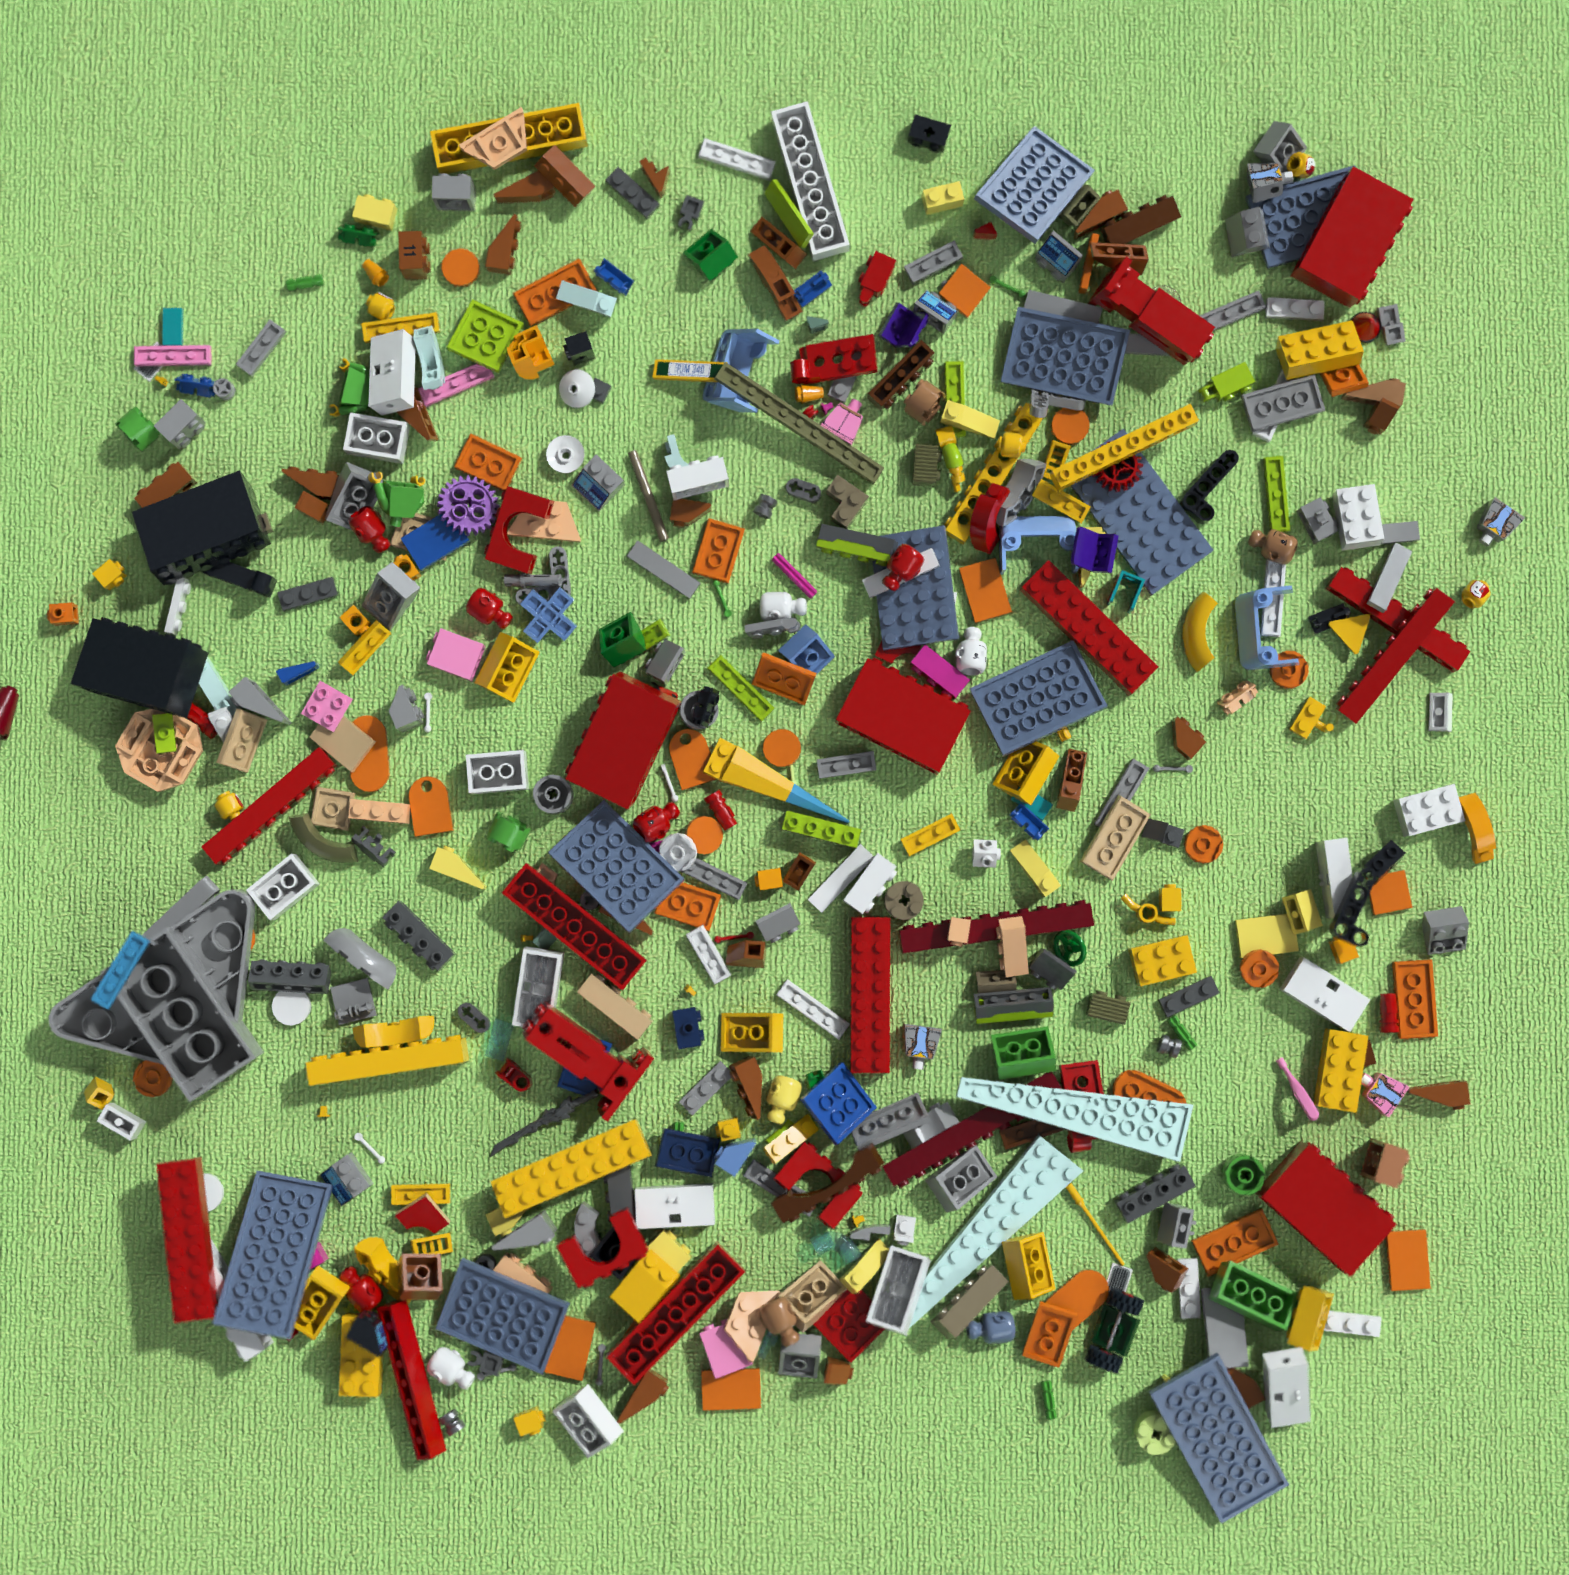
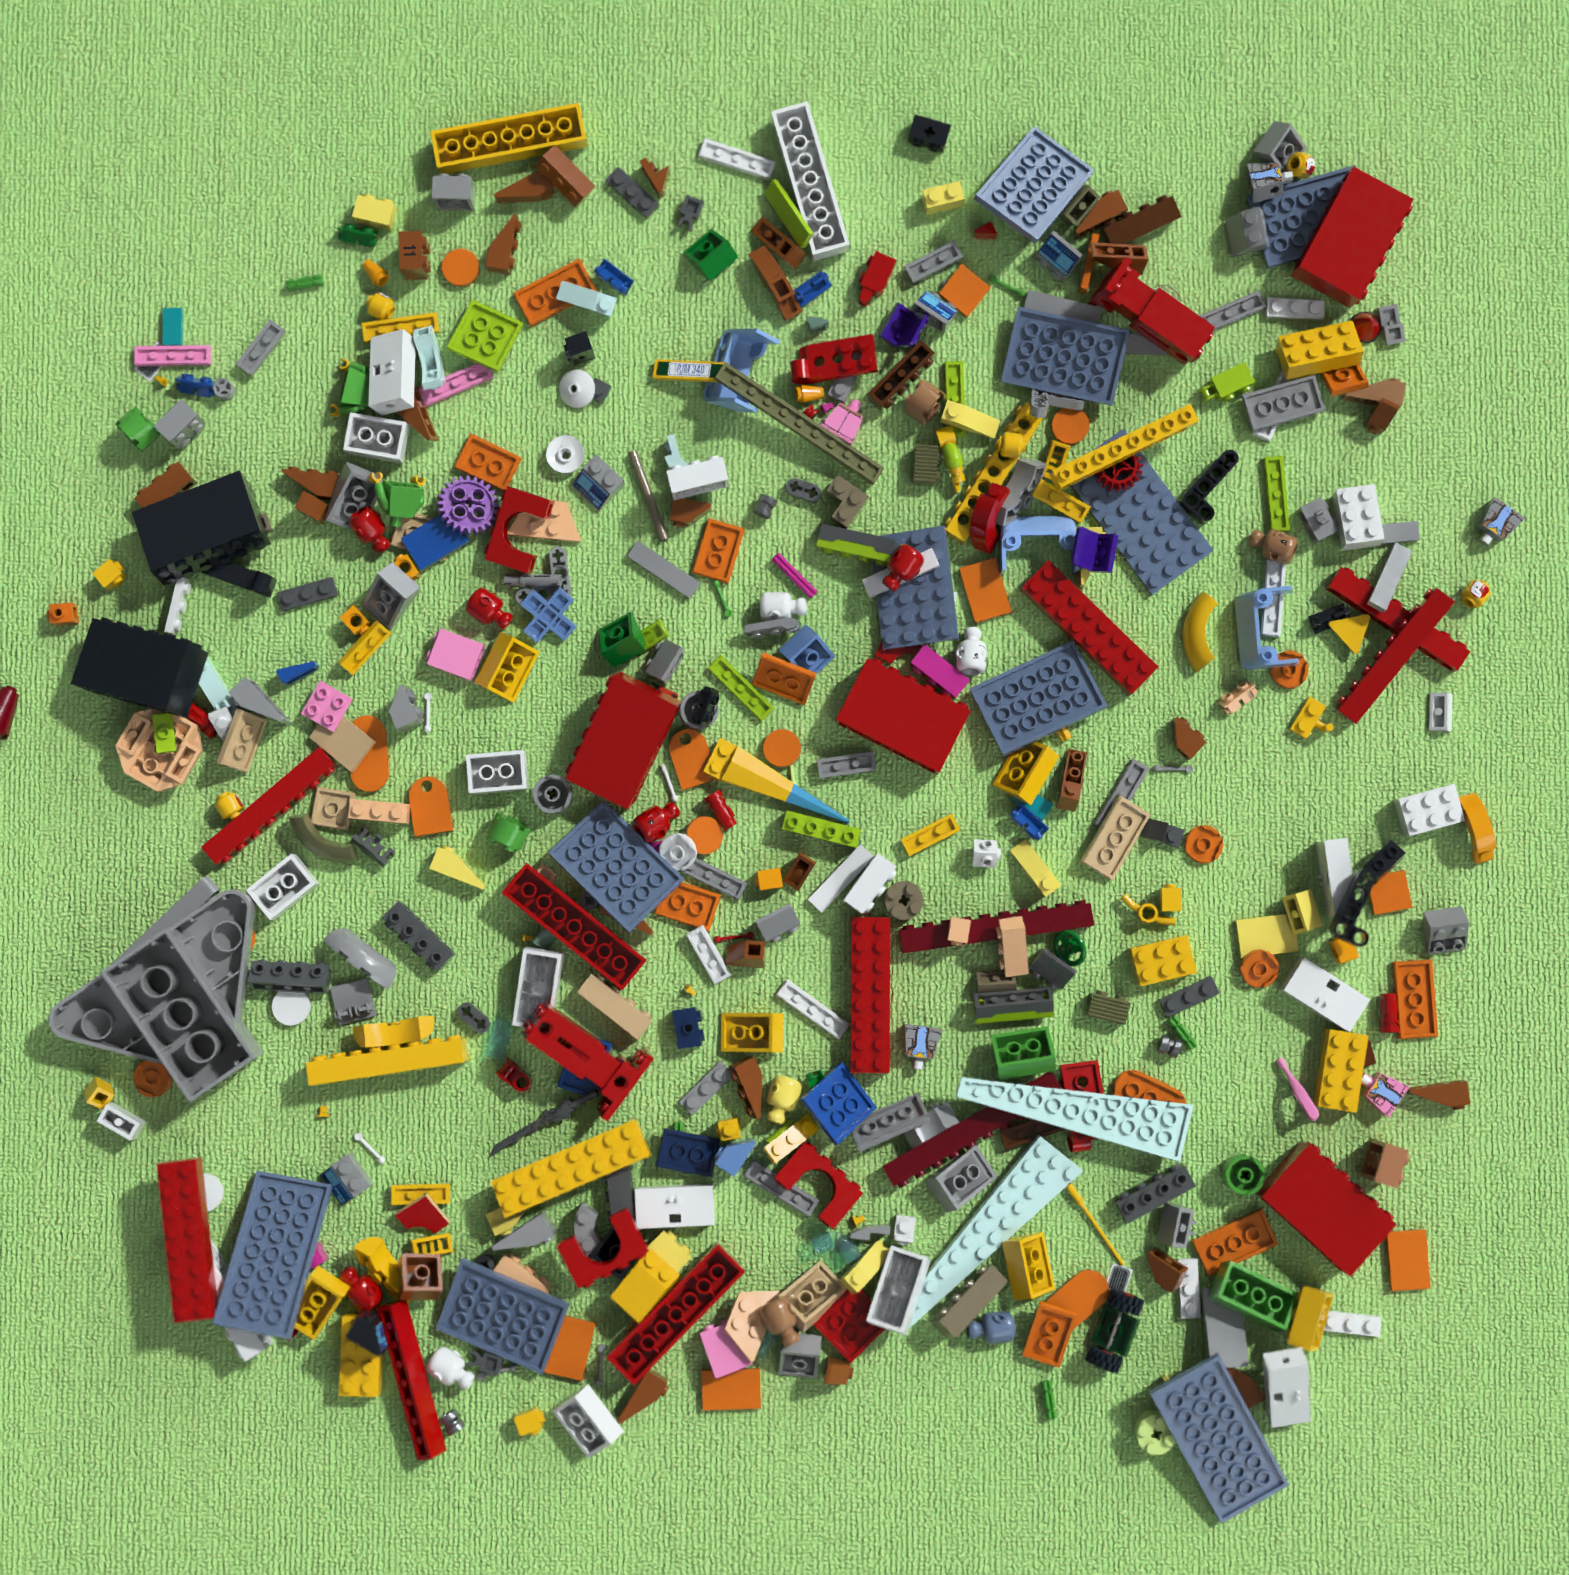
(120, 970): dark azure plate -> none
(499, 141): light nougat wing -> none
(529, 353): light orange brick -> none
(791, 1204): reddish brown arch -> none
(1129, 577): teal piece -> none

